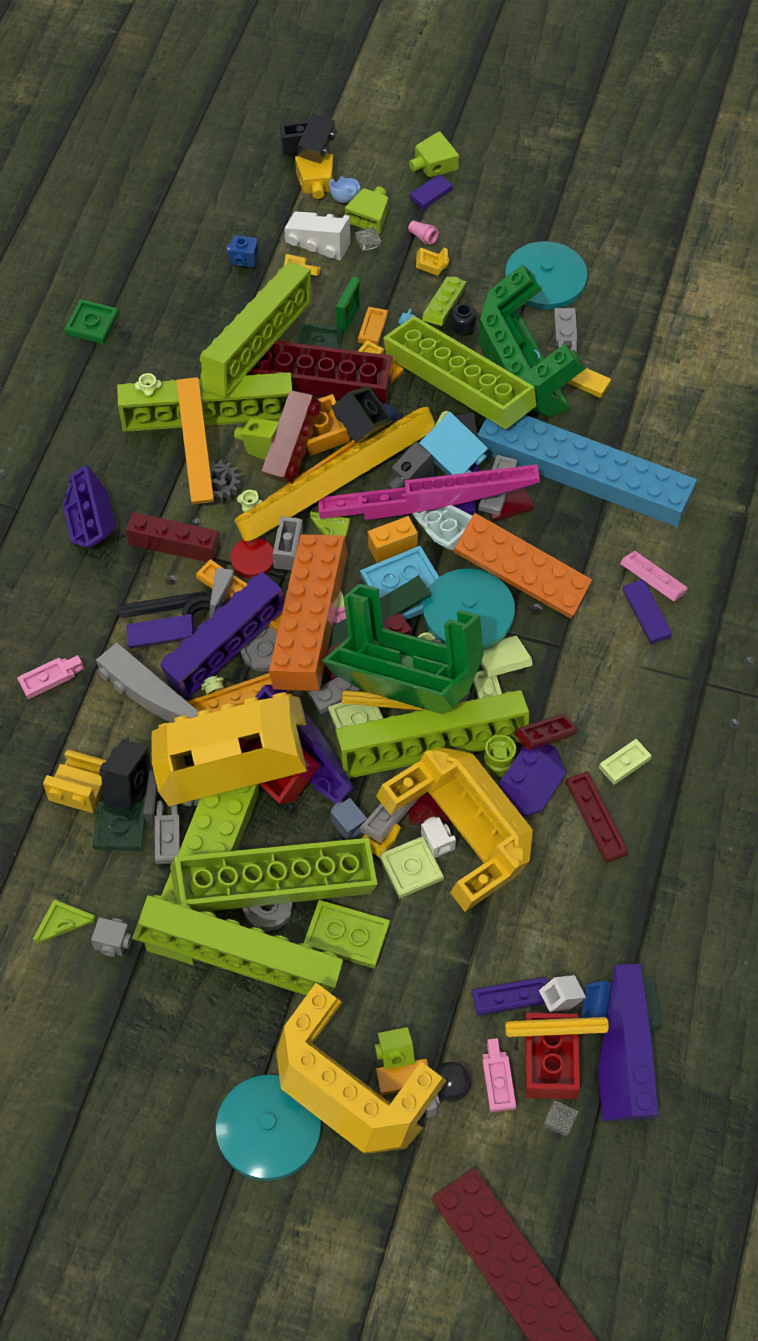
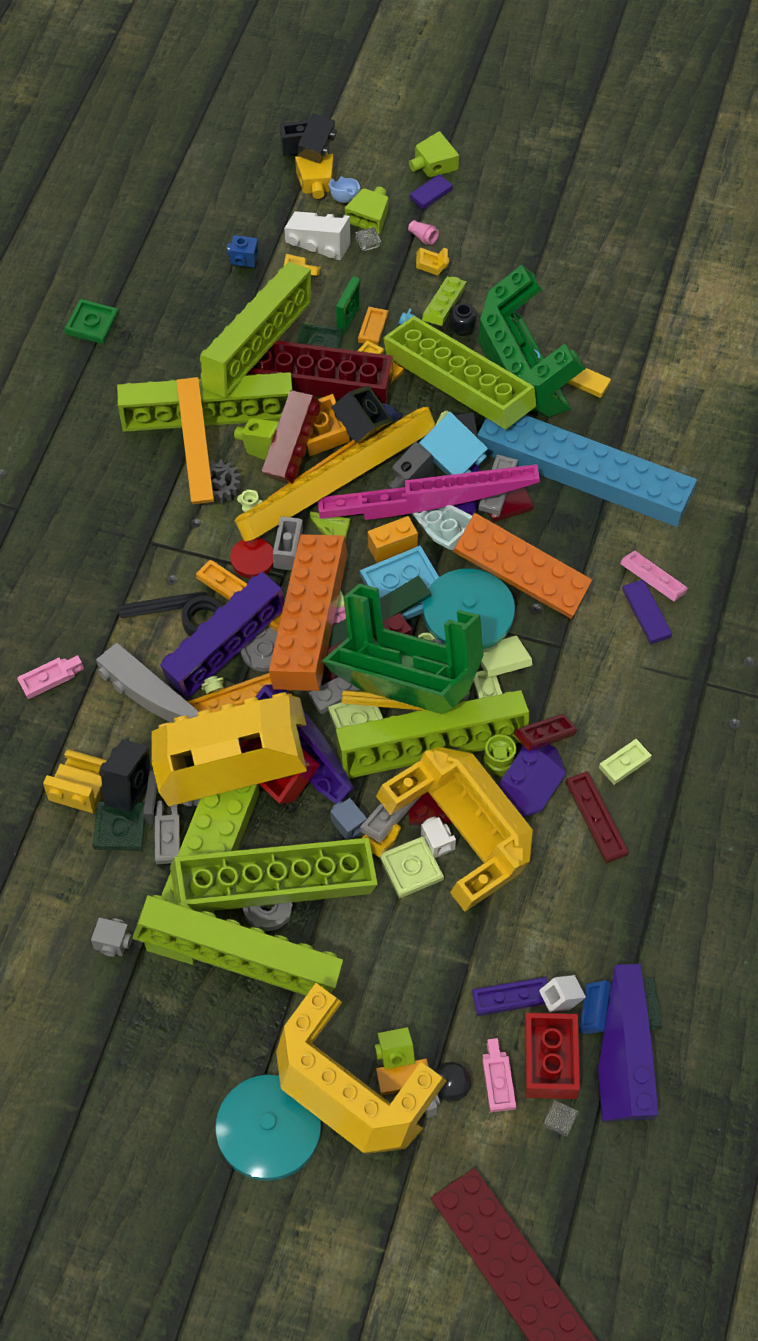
(60, 920): lime tile -> none
(87, 509): dark purple wedge -> none
(147, 384): yellowish green plate -> none
(160, 631): dark purple tile -> none
(172, 537): dark red brick -> none
(222, 583): light grey slope -> none
(347, 933): lime plate -> none
(556, 1027): yellow axle -> none
(557, 271): teal dish -> none
(565, 327): light grey hinge -> none

